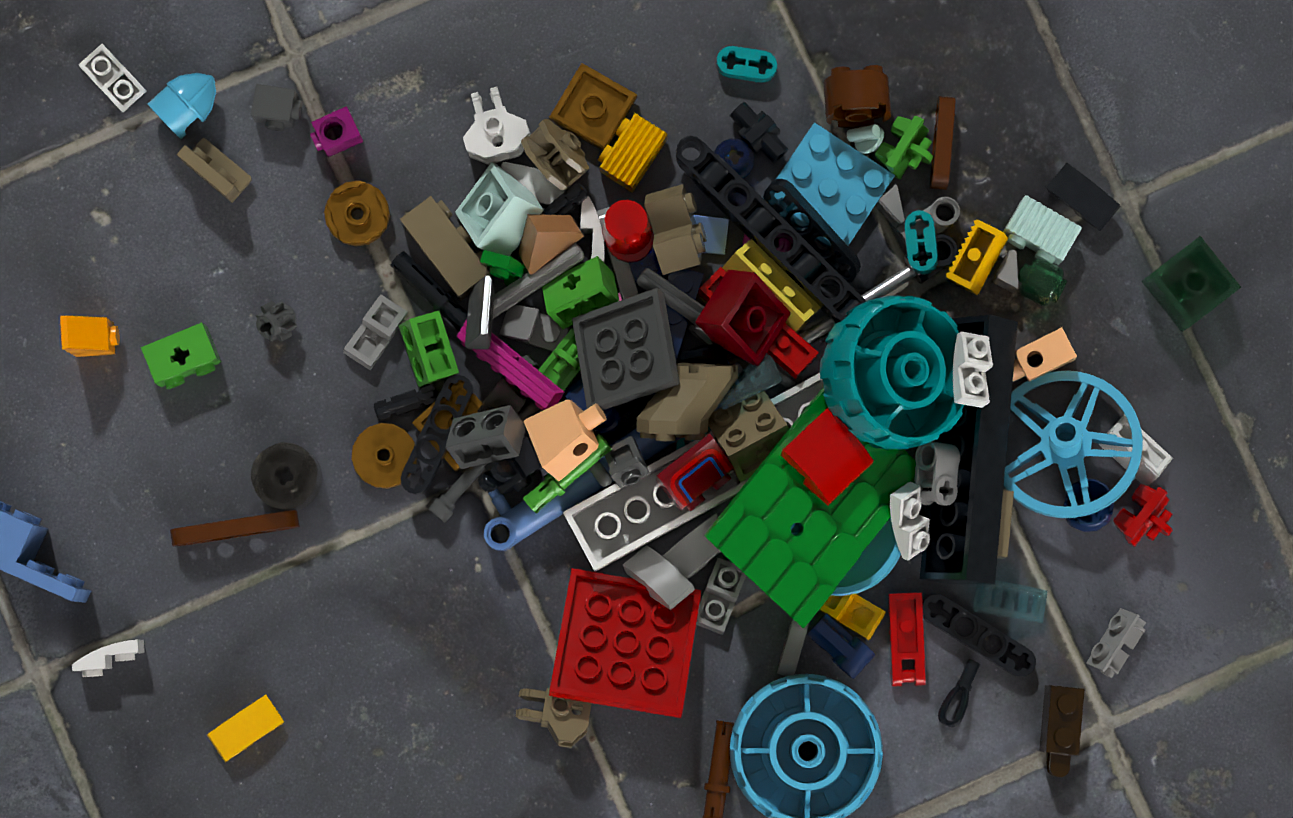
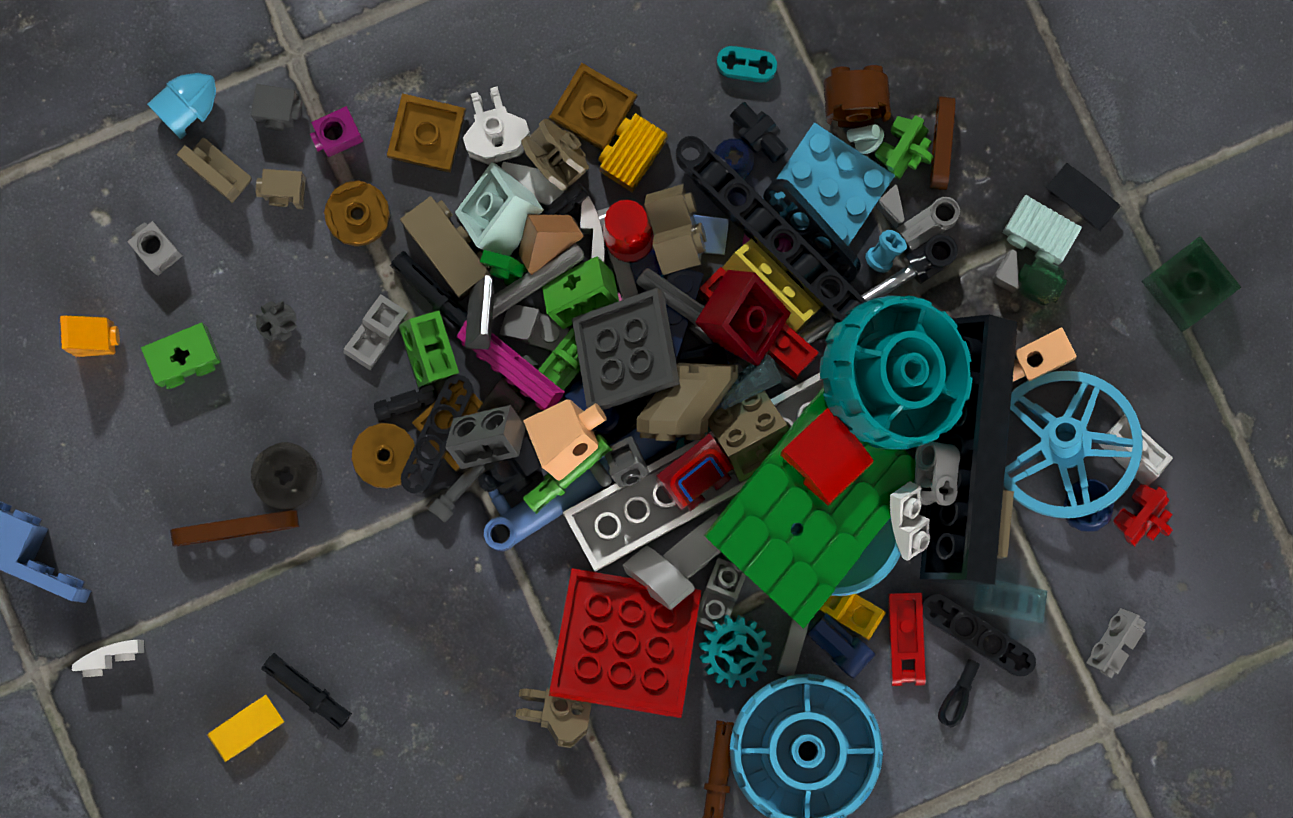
(112, 78): white slope -> none
(164, 257): none -> light grey brick
(282, 187): none -> dark tan brick
(311, 695): none -> black pin
(426, 132): none -> pearl gold plate
(737, 636): none -> teal gear
(883, 254): none -> medium azure bush
(913, 242): teal beam -> none
(970, 363): white slope -> none
(977, 257): yellow brick -> none
(1061, 727): dark brown brick -> none

